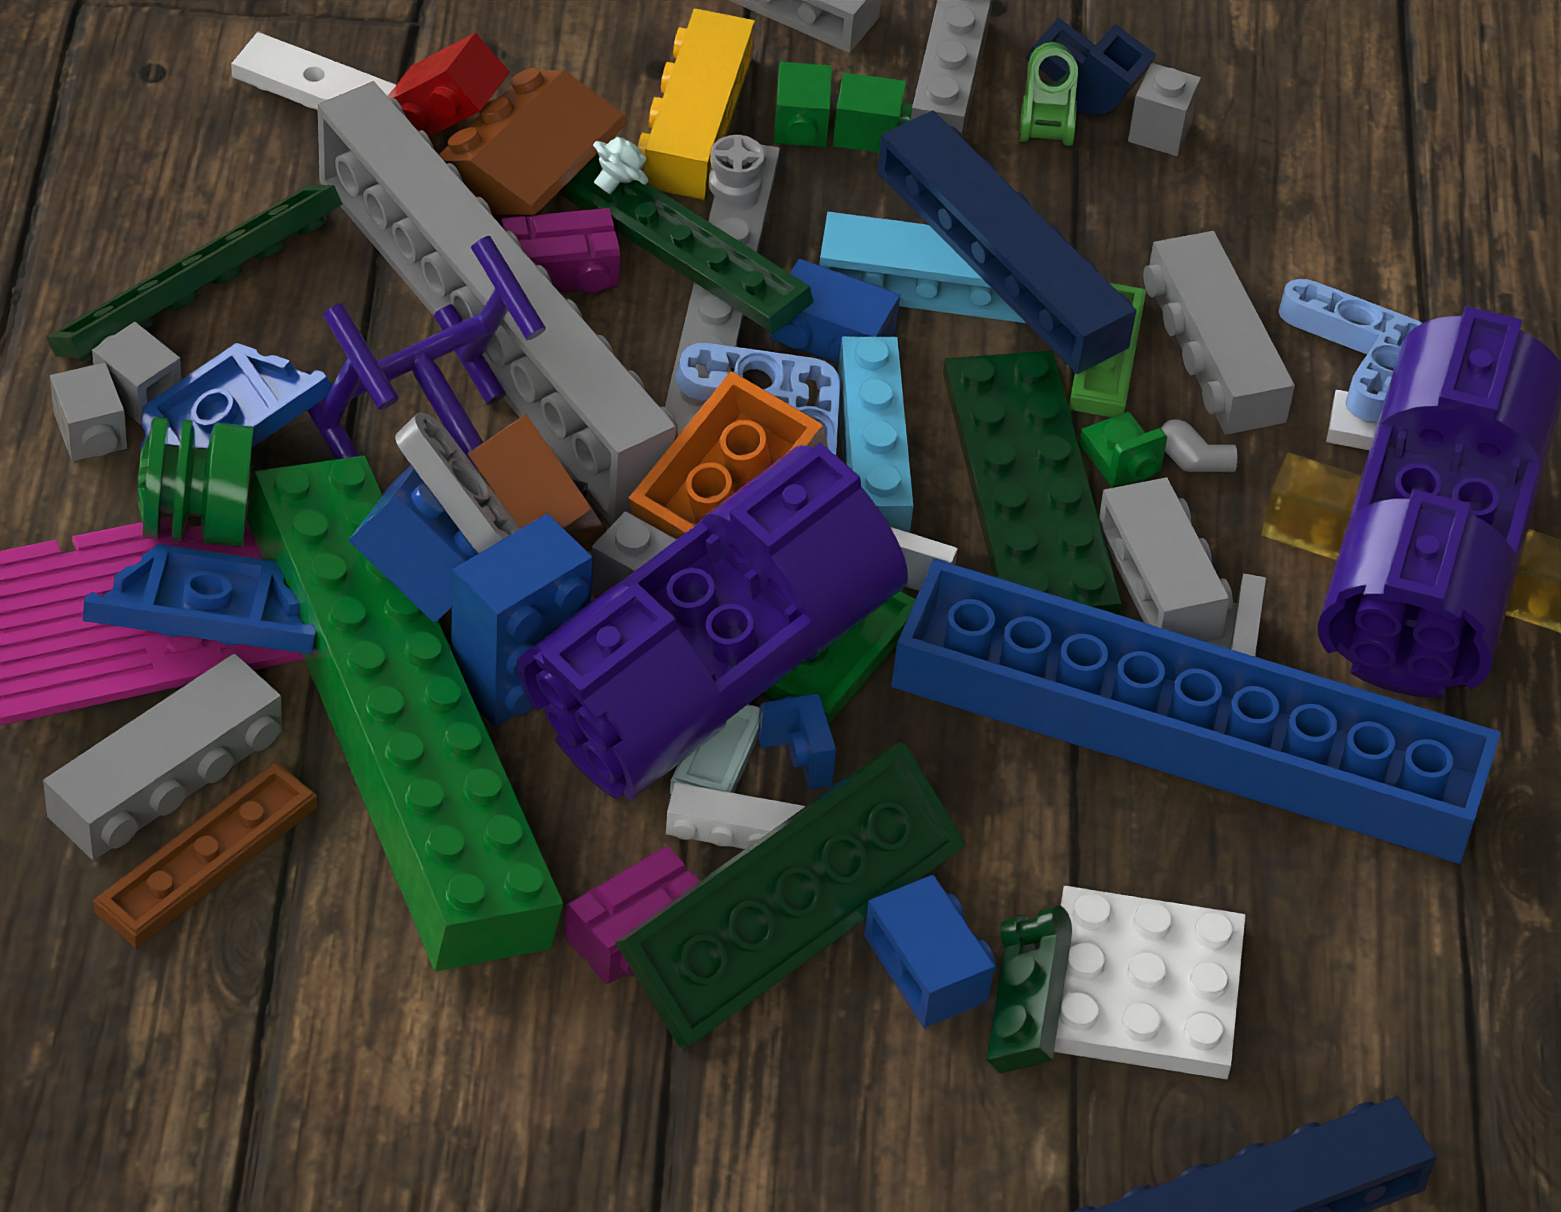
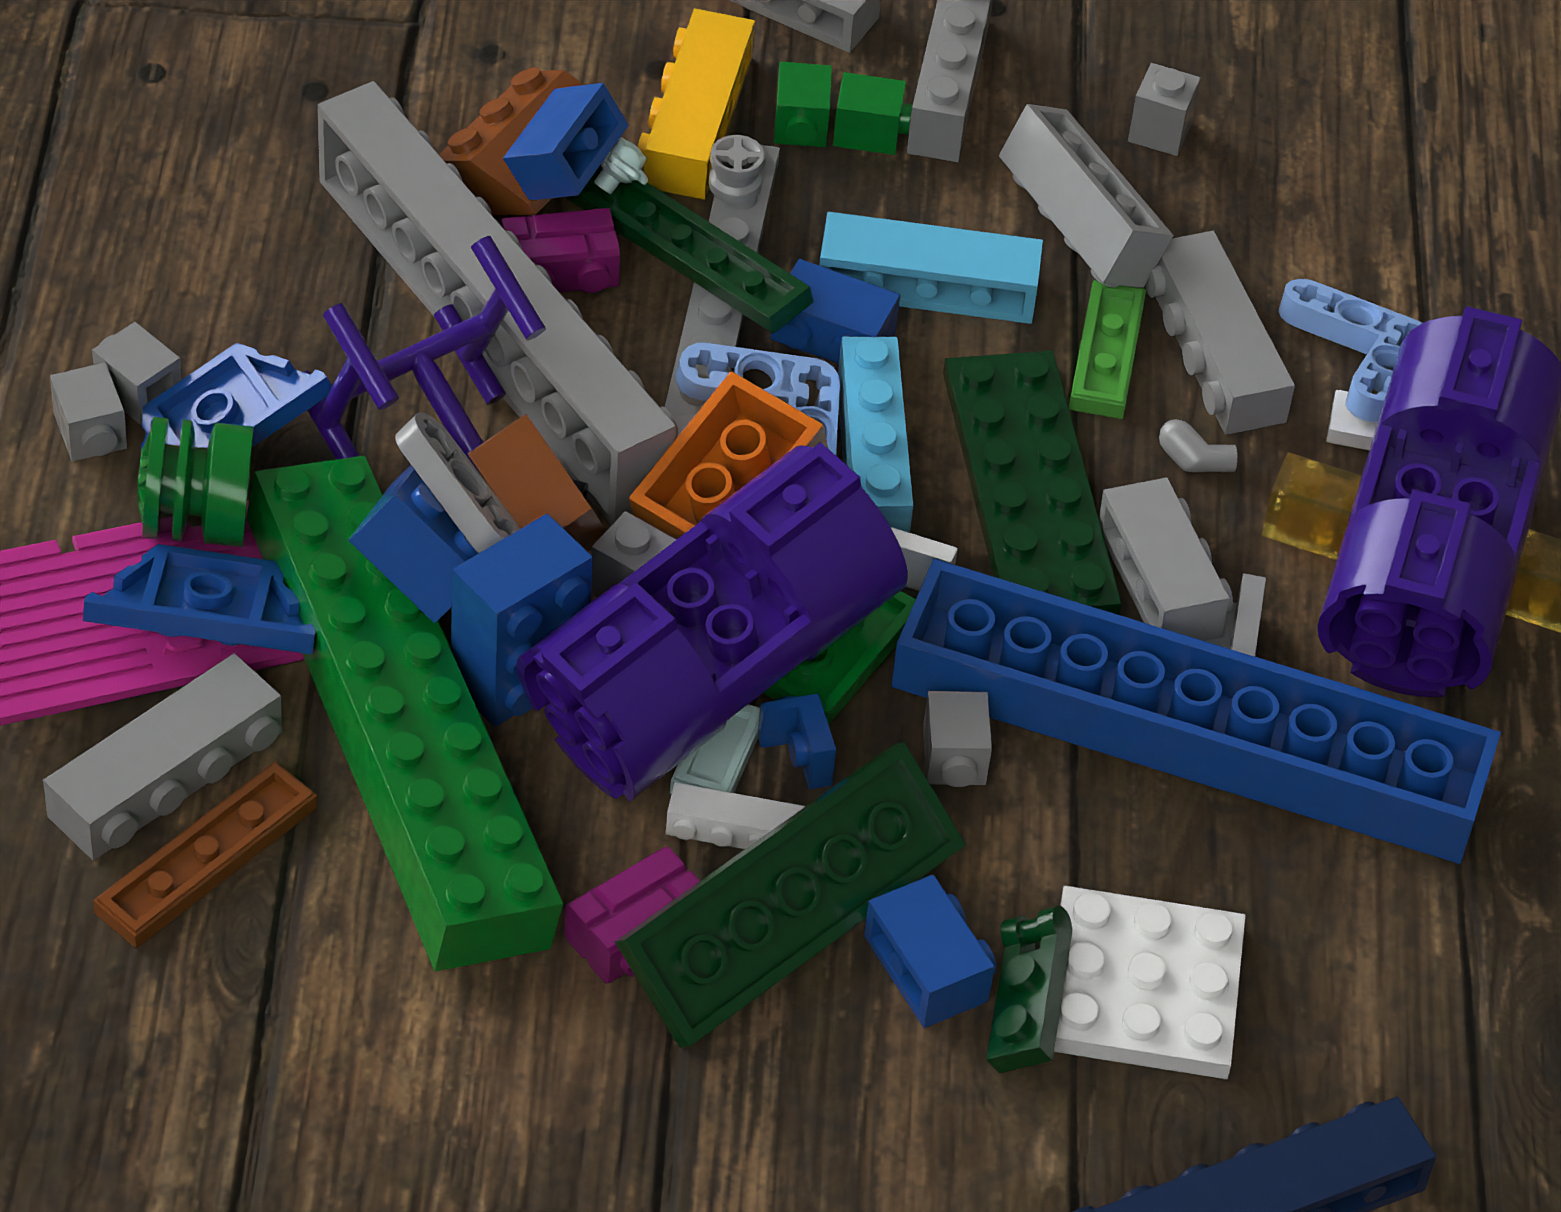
(212, 263): dark green plate -> none
(297, 72): white tile -> none
(449, 85): red brick -> none
(566, 141): none -> blue brick
(957, 738): none -> light grey brick
(1006, 241): dark blue brick -> none
(1049, 99): bright green piece -> none
(1085, 196): none -> light grey brick
(1104, 69): dark blue brick -> none
(1123, 449): green bracket -> none

